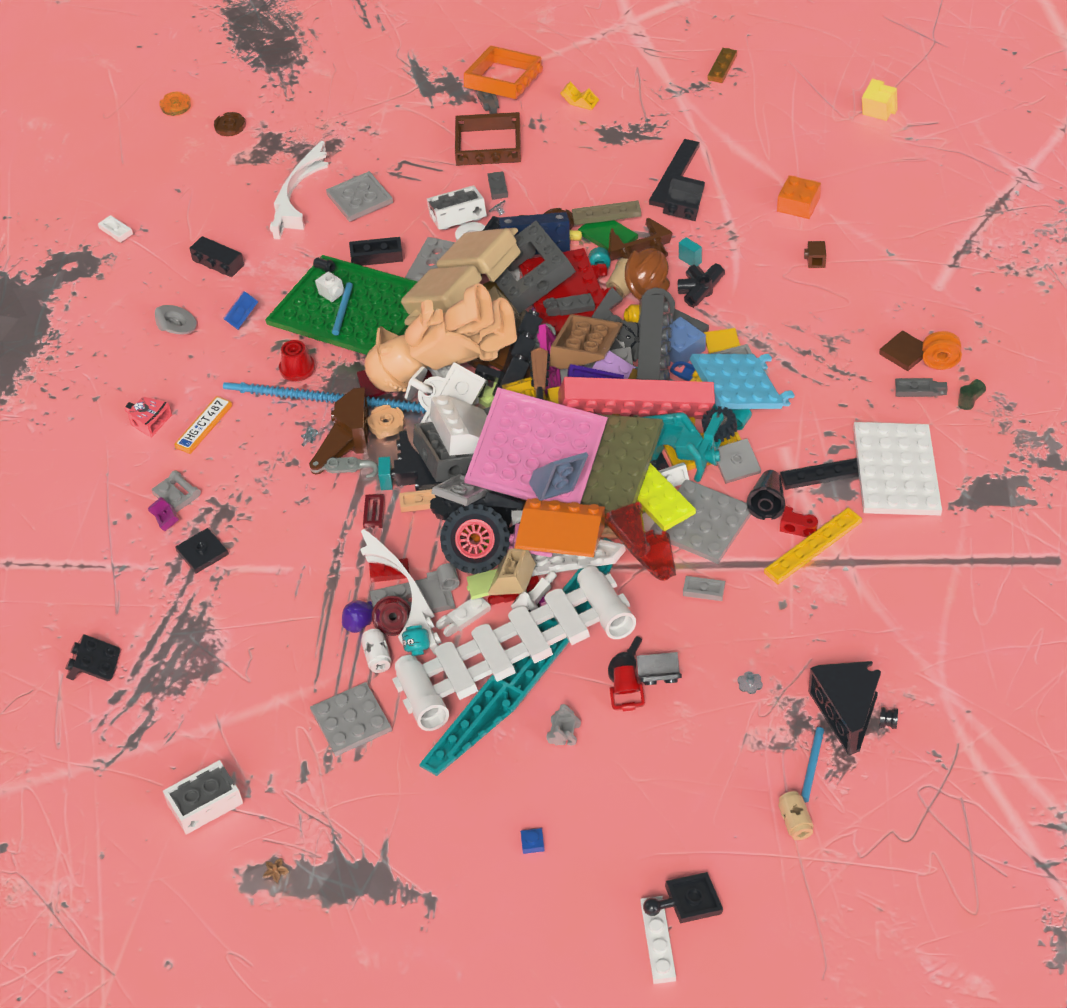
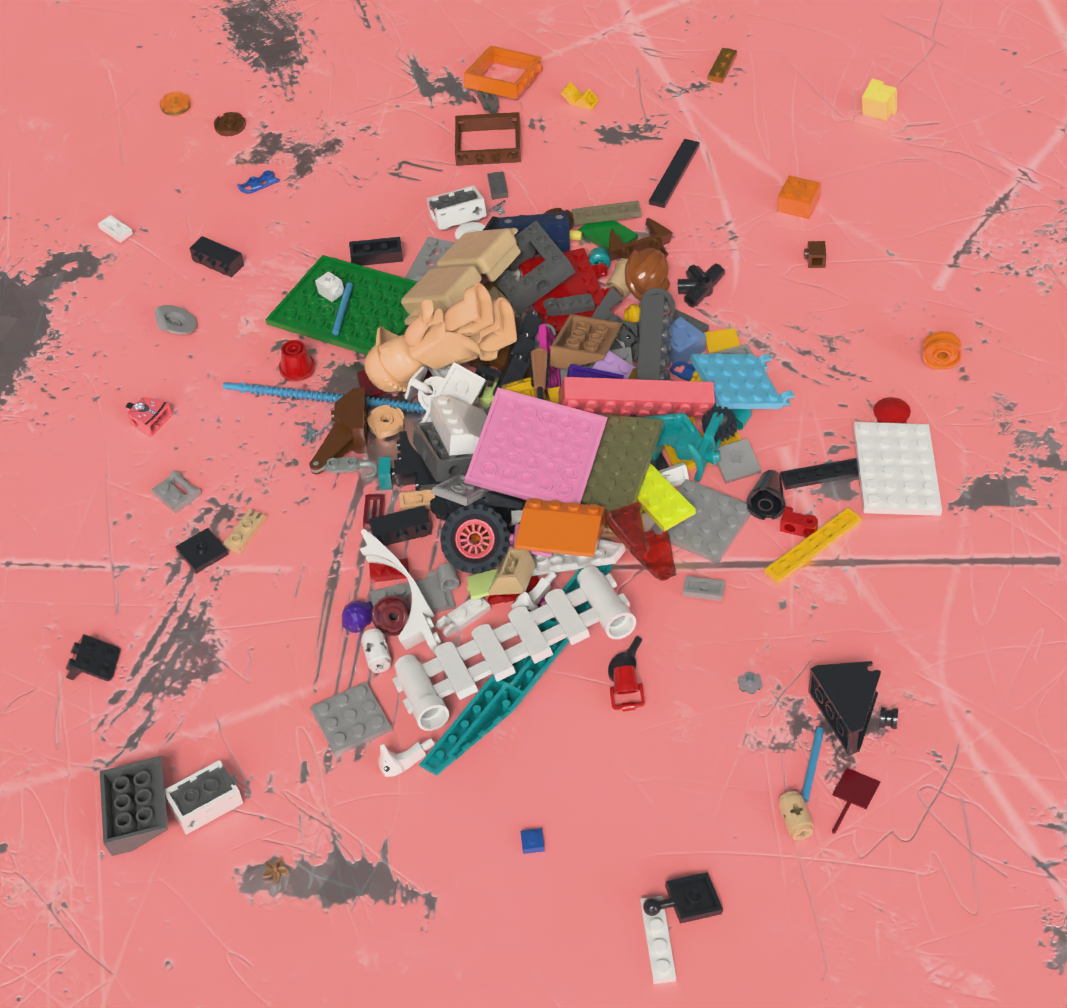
(133, 804): none -> dark grey slope
(164, 513): magenta bracket -> none
(203, 425): tile -> none
(240, 310): blue panel -> none
(245, 531): none -> tan hinge
(255, 184): none -> blue piece
(285, 214): white slope -> none
(326, 265): black pin -> none
(359, 196): light grey plate -> none
(395, 764): none -> white animal
(401, 526): none -> black brick
(415, 640): teal head -> none
(557, 477): sand blue slope -> none
(563, 727): light grey piece -> none
(658, 667): bracket -> none
(683, 197): black panel -> none
(690, 252): teal piece -> none
(856, 790): none -> dark red piece
(892, 410): none -> red dish
(903, 350): reddish brown tile -> none
(919, 387): dark grey hinge -> none
(970, 393): piece -> none

